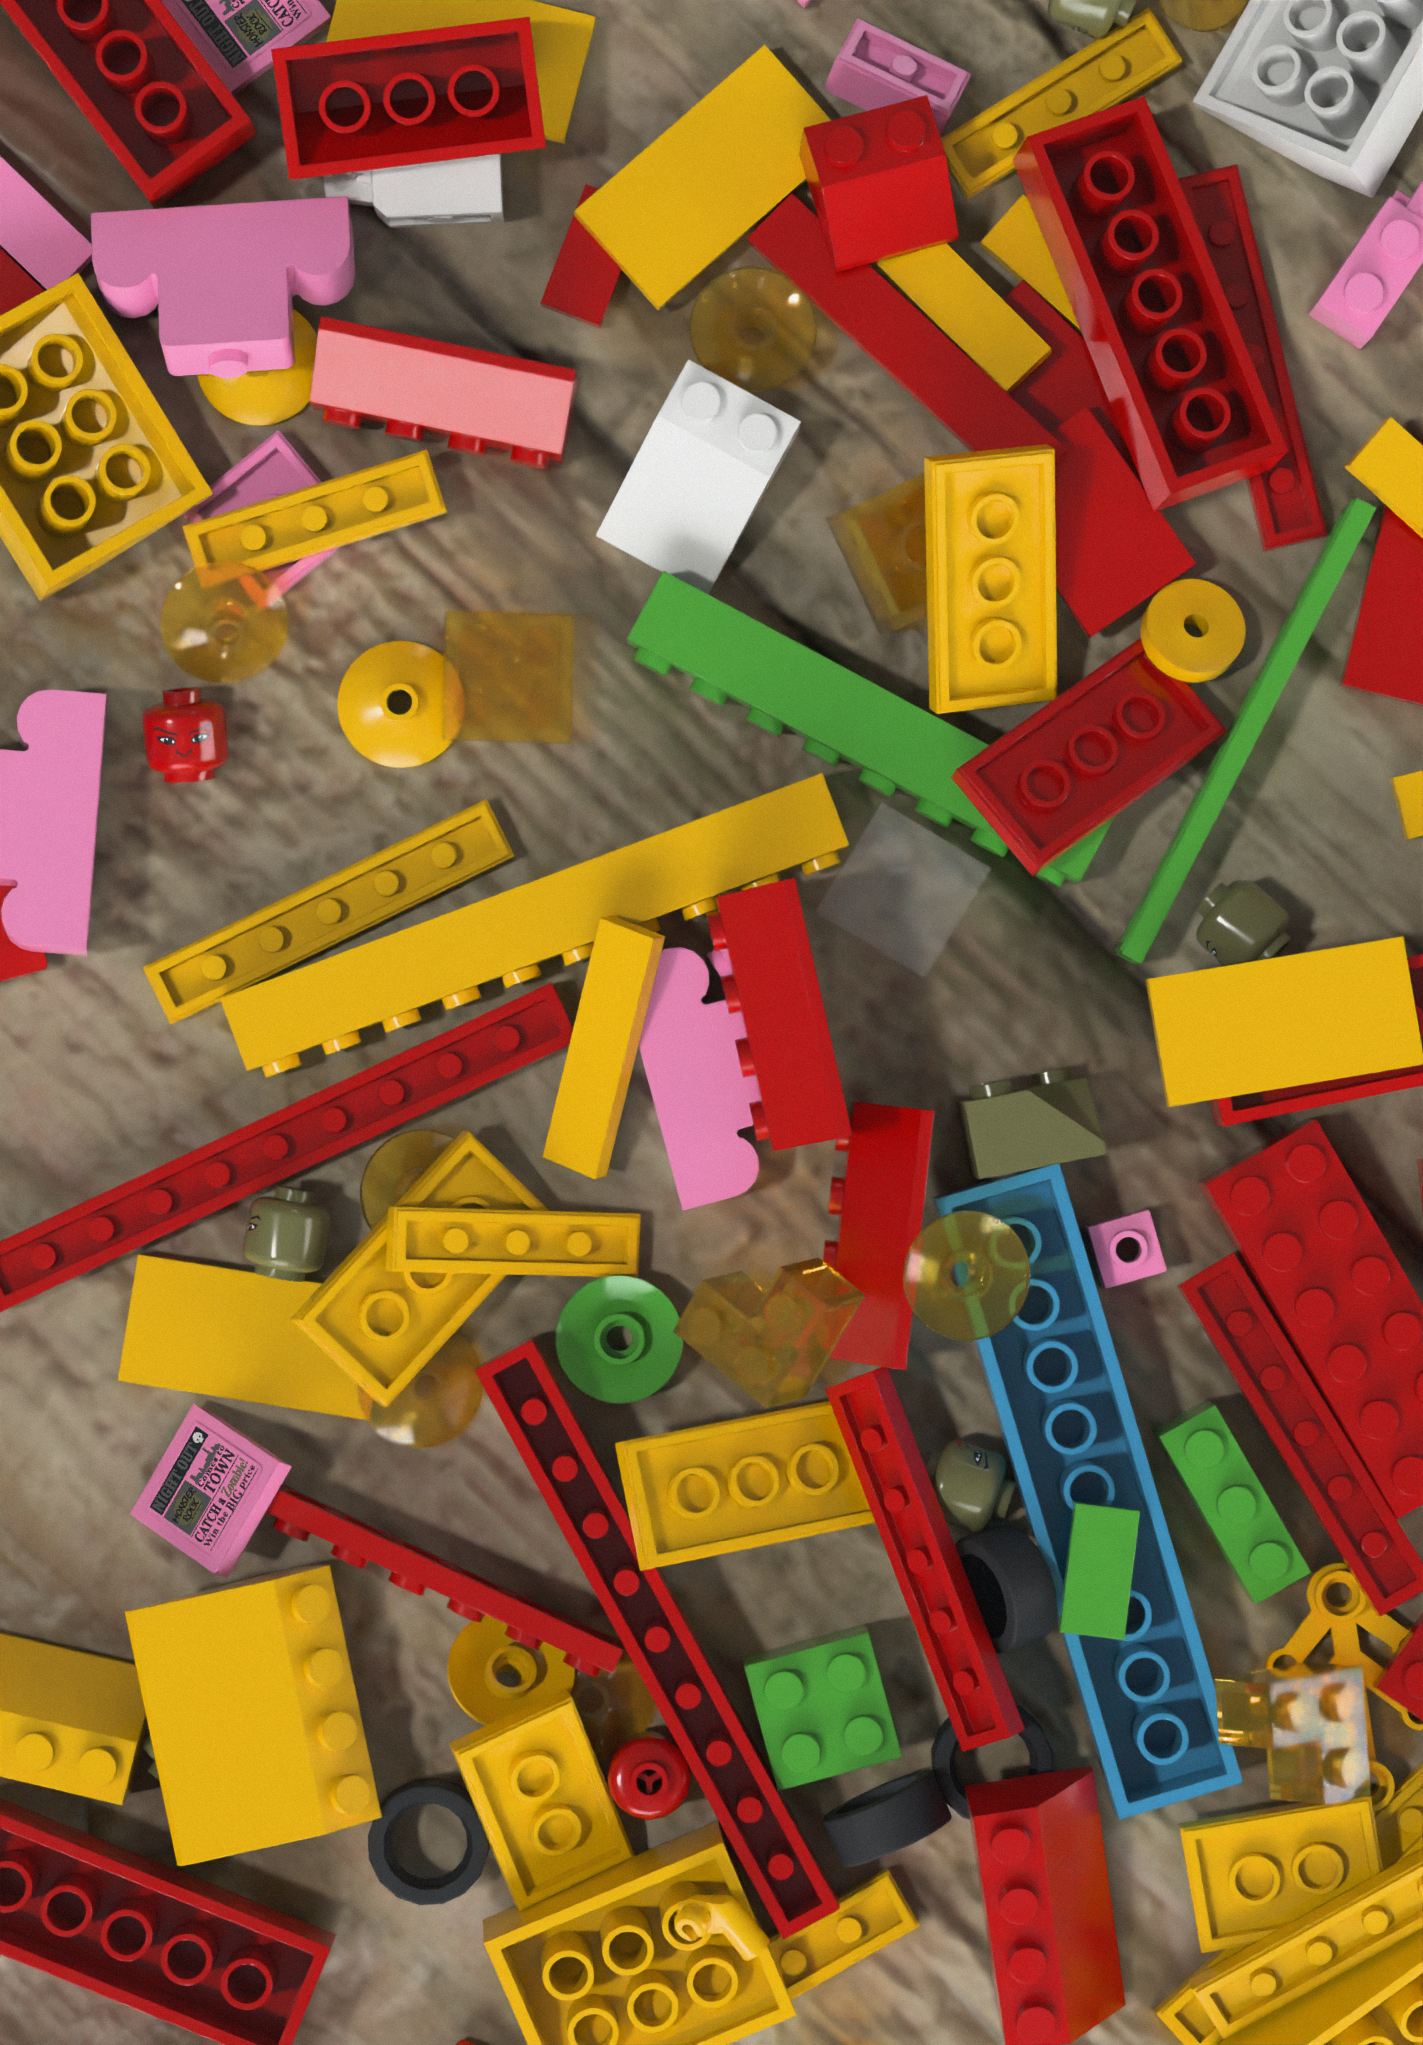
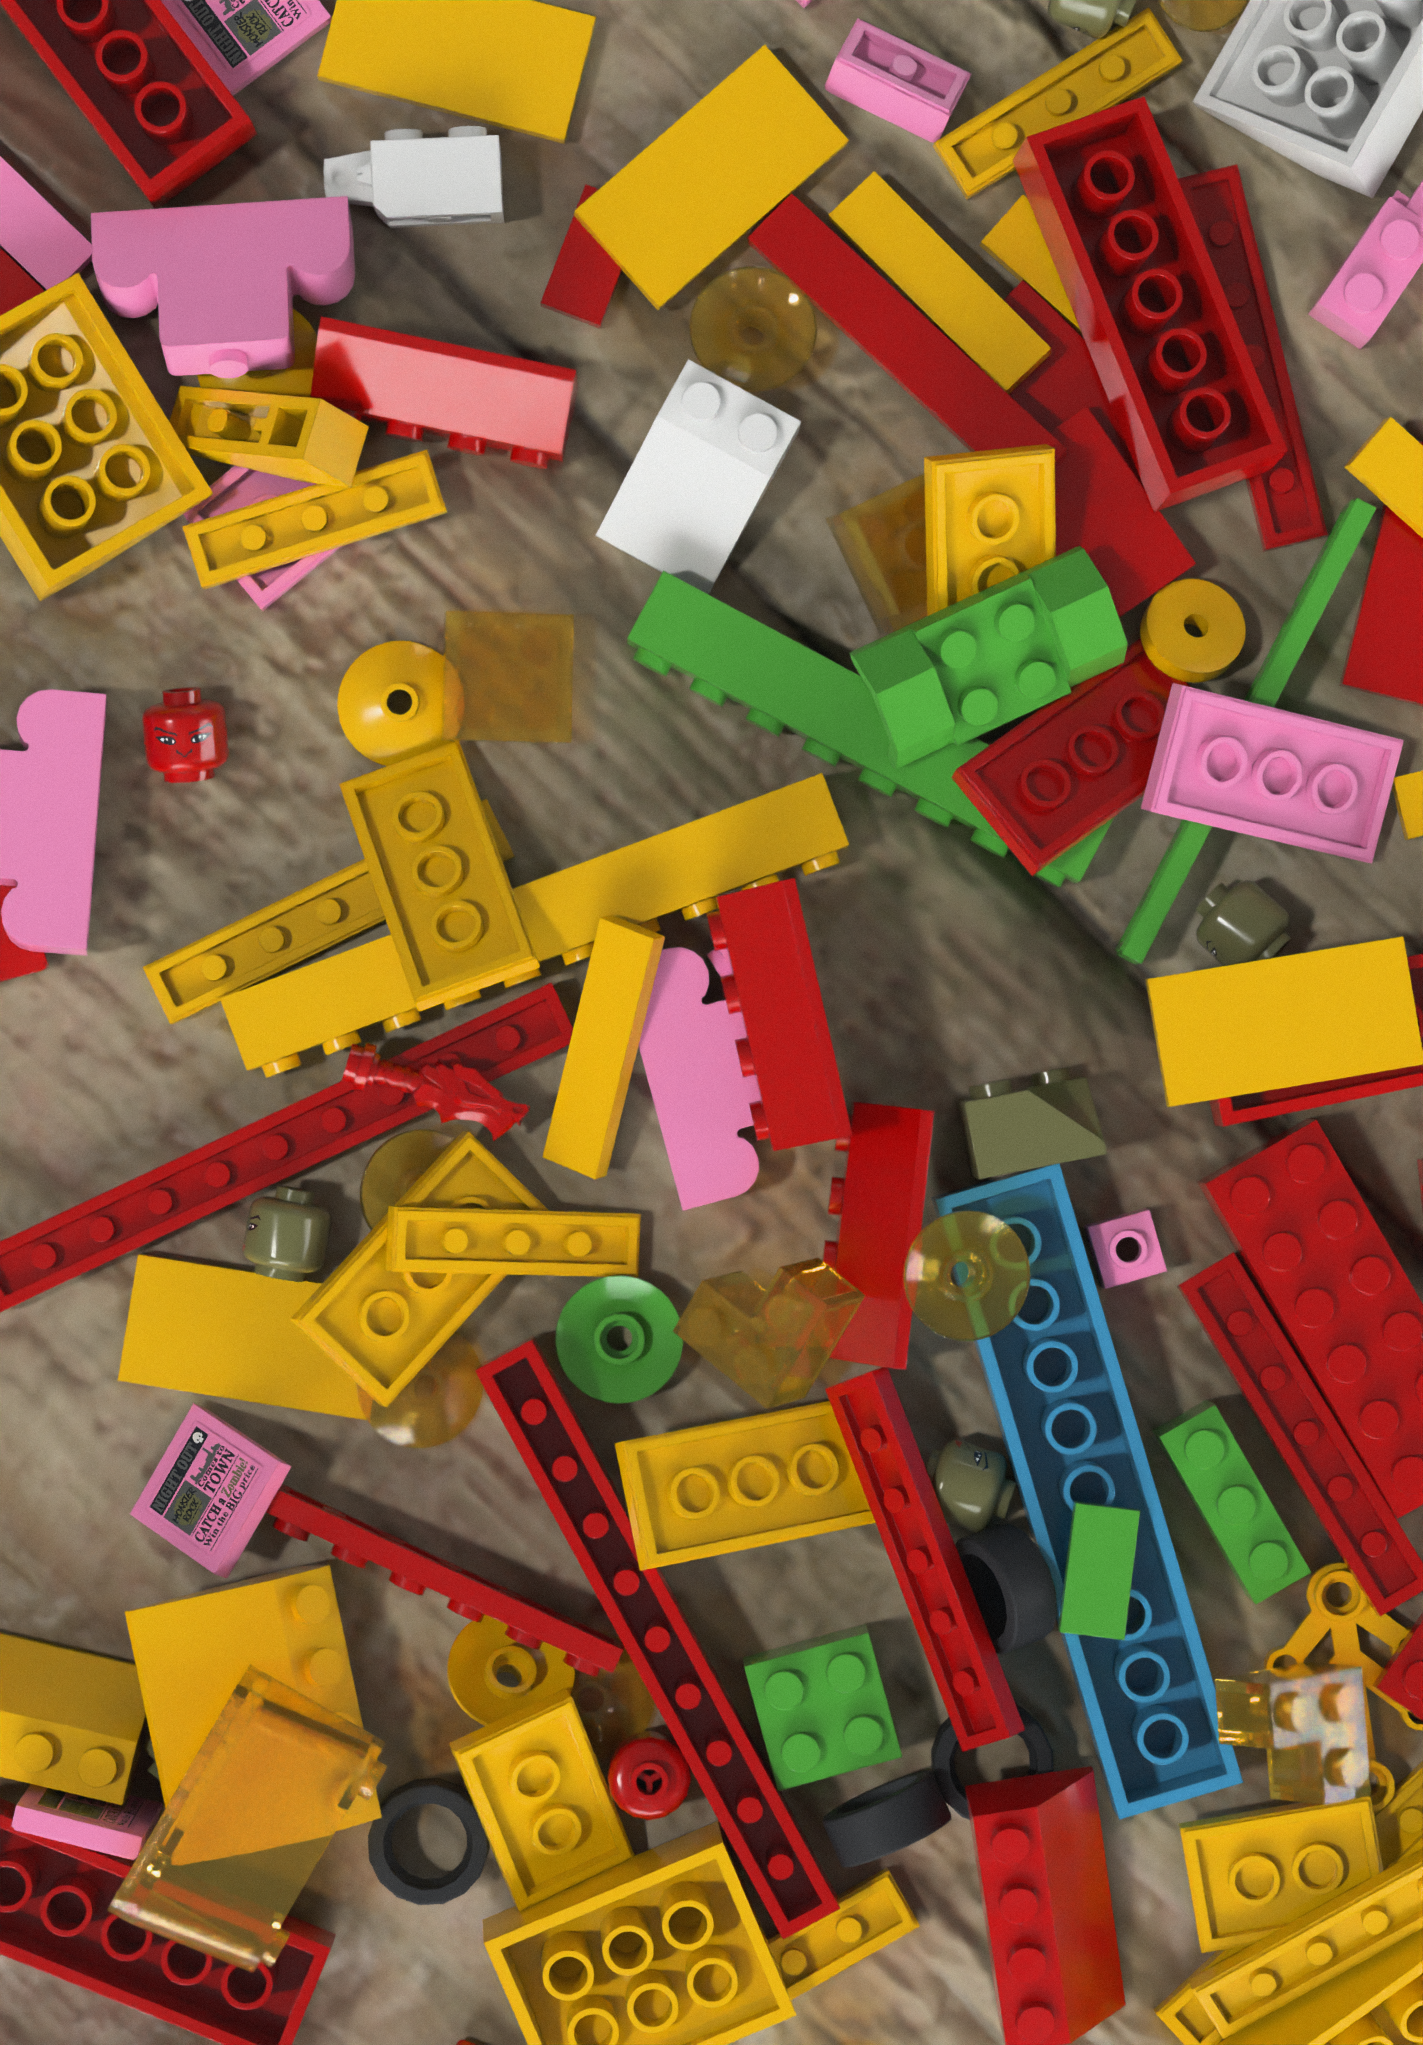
(87, 1821): none -> bright pink tile
(218, 596): clear yellow dish -> none
(249, 1823): none -> clear yellow windscreen
(270, 433): none -> yellow slope
(409, 98): red slope -> none
(439, 876): none -> yellow tile
(452, 1092): none -> red piece
(720, 1915): yellow arm -> none
(879, 183): red slope -> none
(903, 890): clear plate -> none
(992, 656): none -> bright green piece
(1271, 773): none -> bright pink tile

